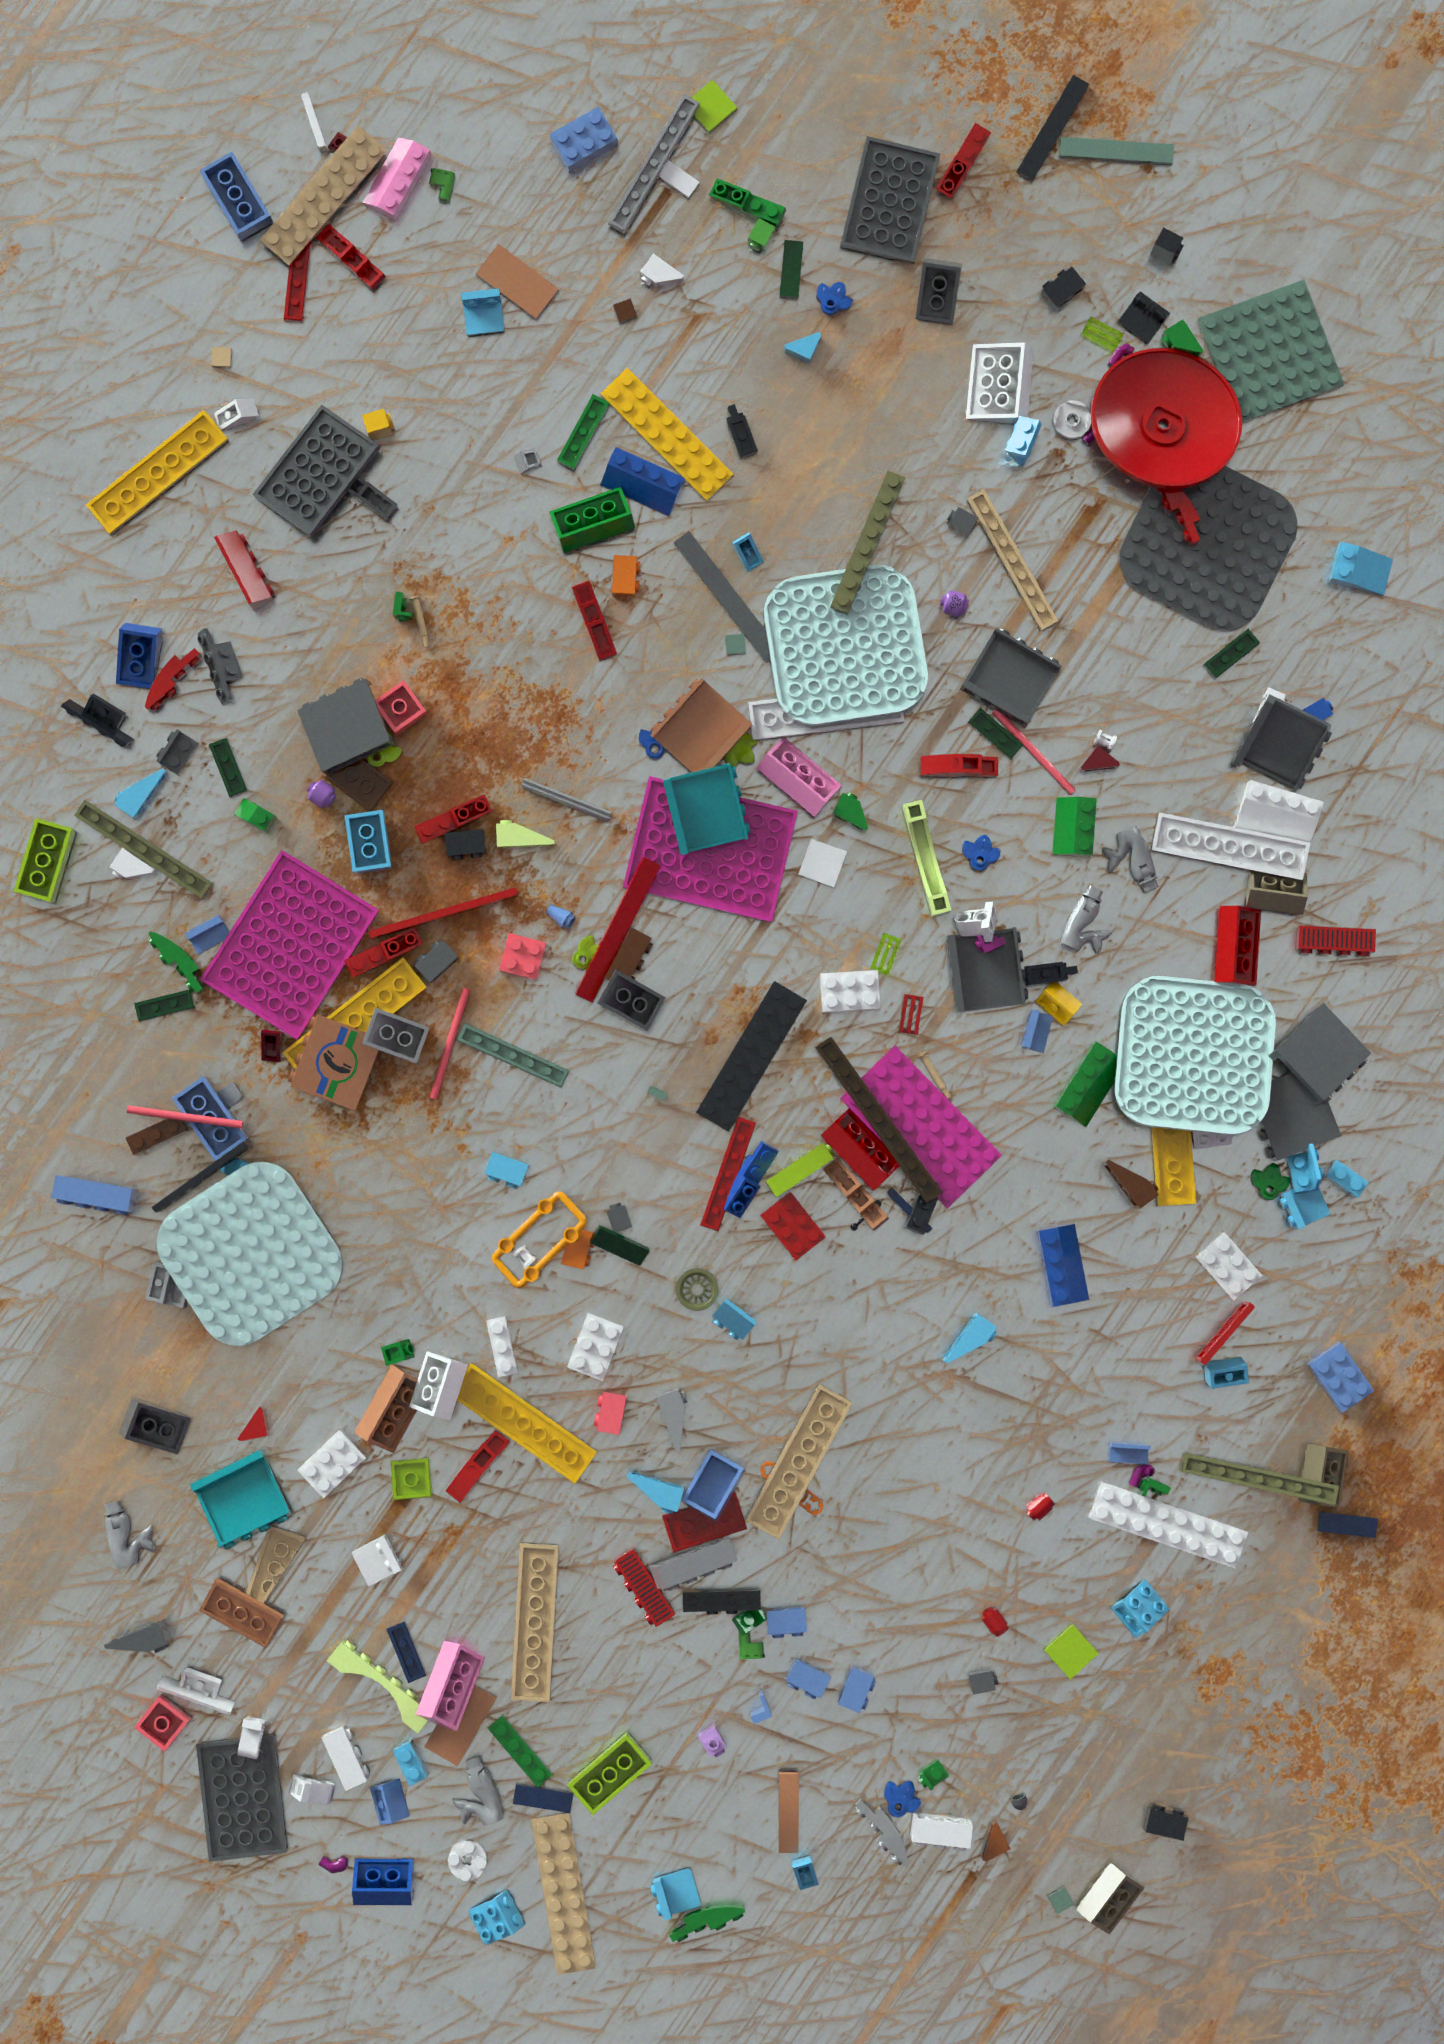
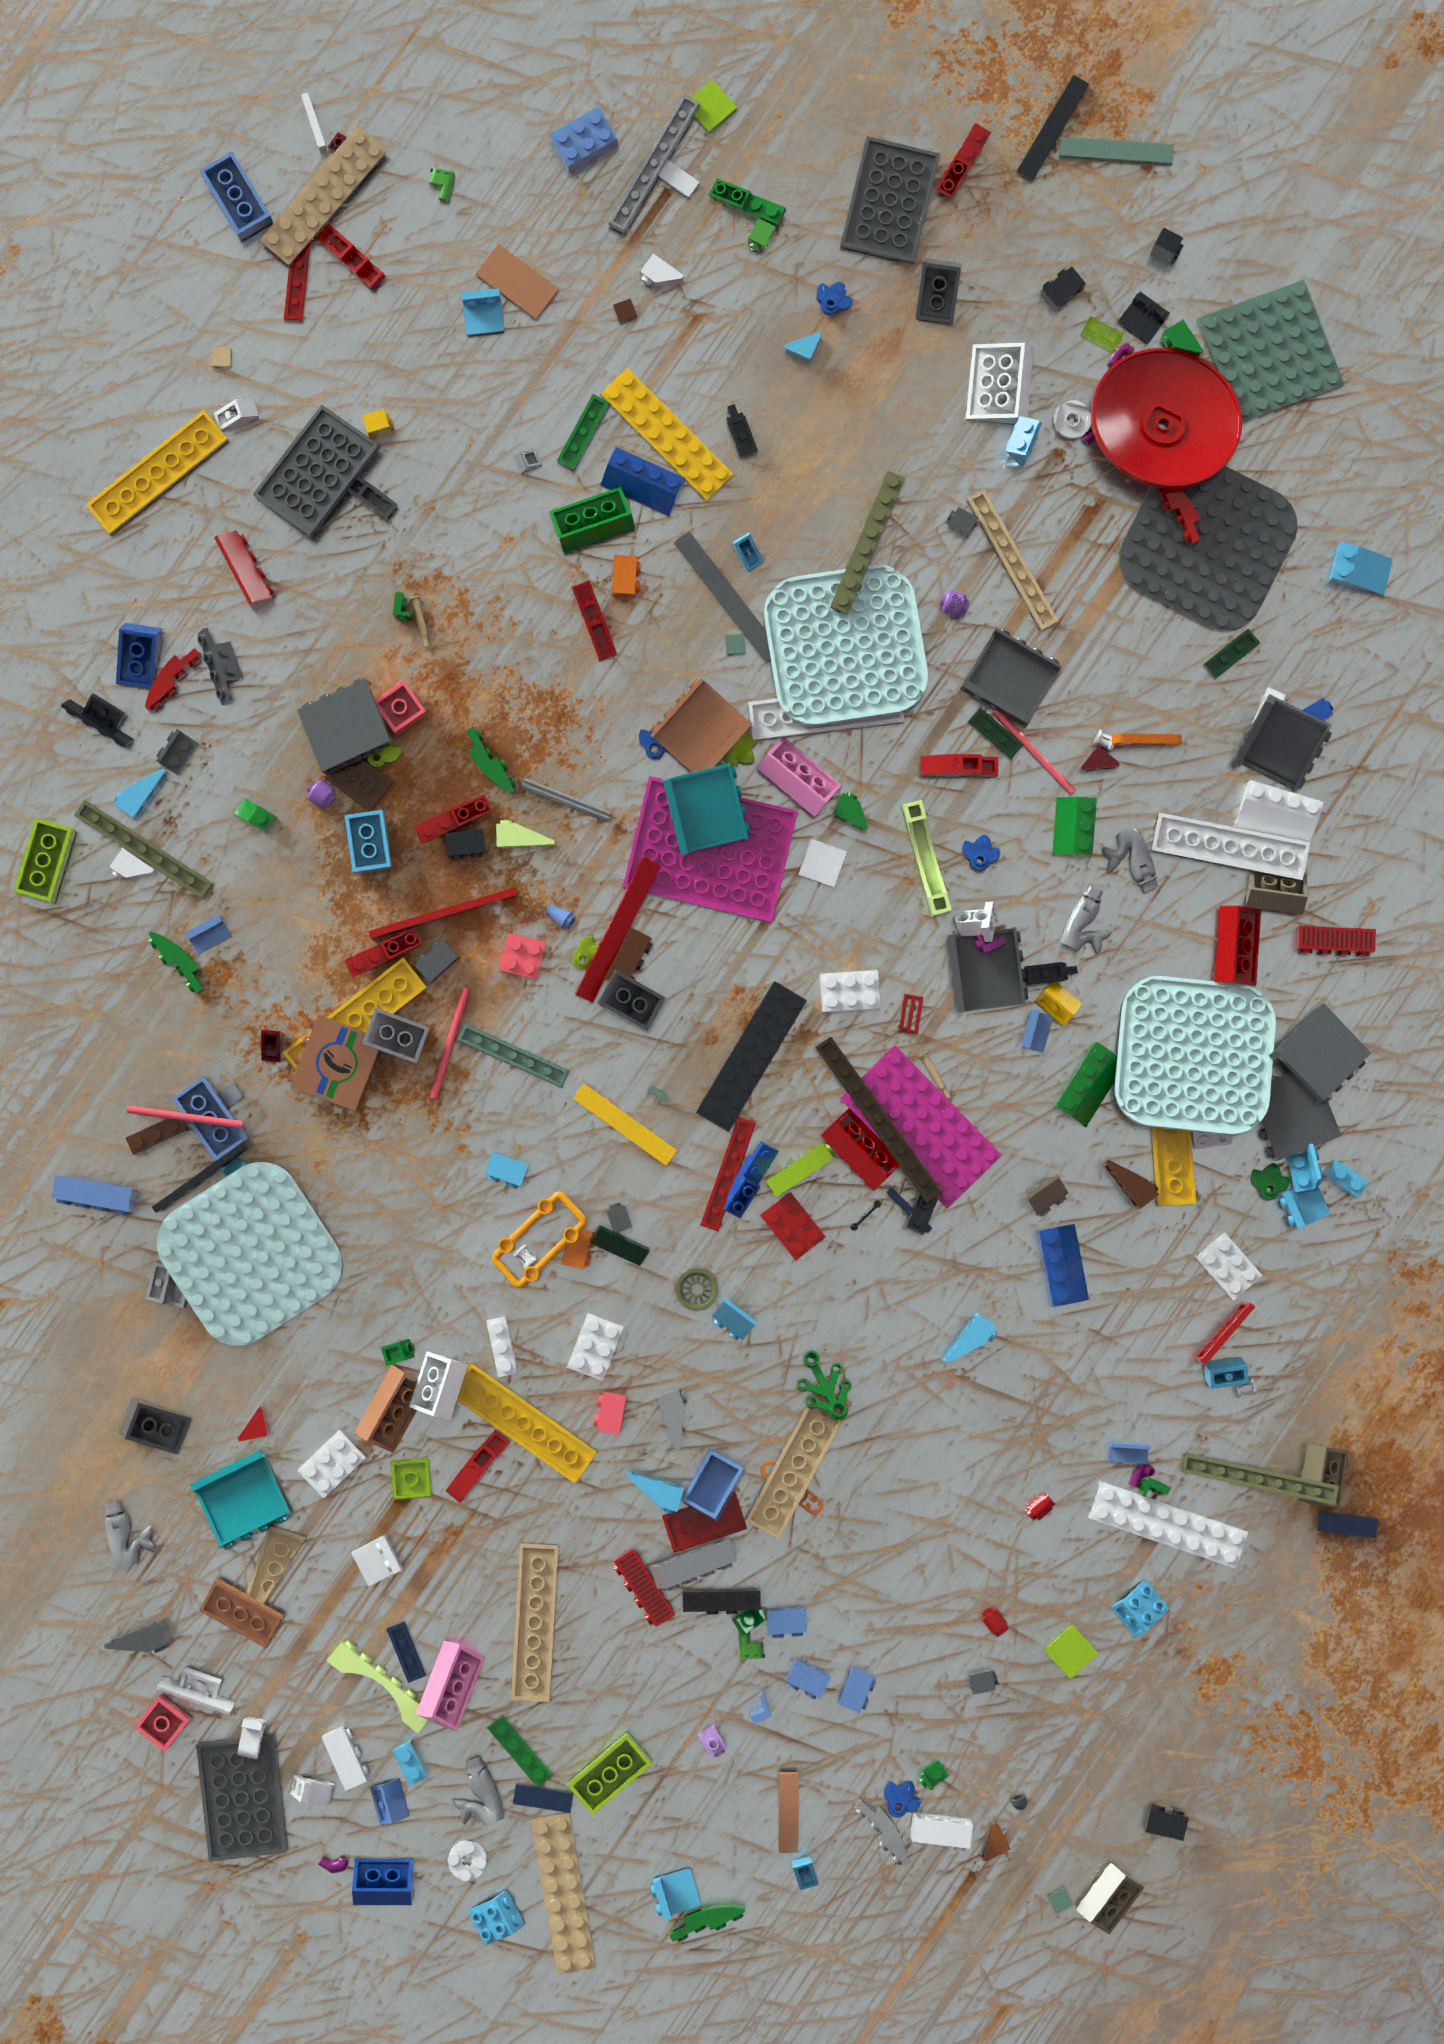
(164, 1005): dark green tile -> none
(228, 767): dark green tile -> none
(289, 945): dark pink plate -> none
(397, 178): bright pink slope -> none
(454, 1744): nougat tile -> none
(492, 769): none -> green slope
(625, 1124): none -> yellow tile
(791, 269): dark green tile -> none
(825, 1389): none -> green plant
(855, 1193): nougat slope -> none
(891, 938): clear neon green tile -> none
(1046, 1195): none -> dark tan slope
(1146, 739): none -> orange beam
(1244, 1389): none -> white bush
(1340, 1377): medium blue piece -> none

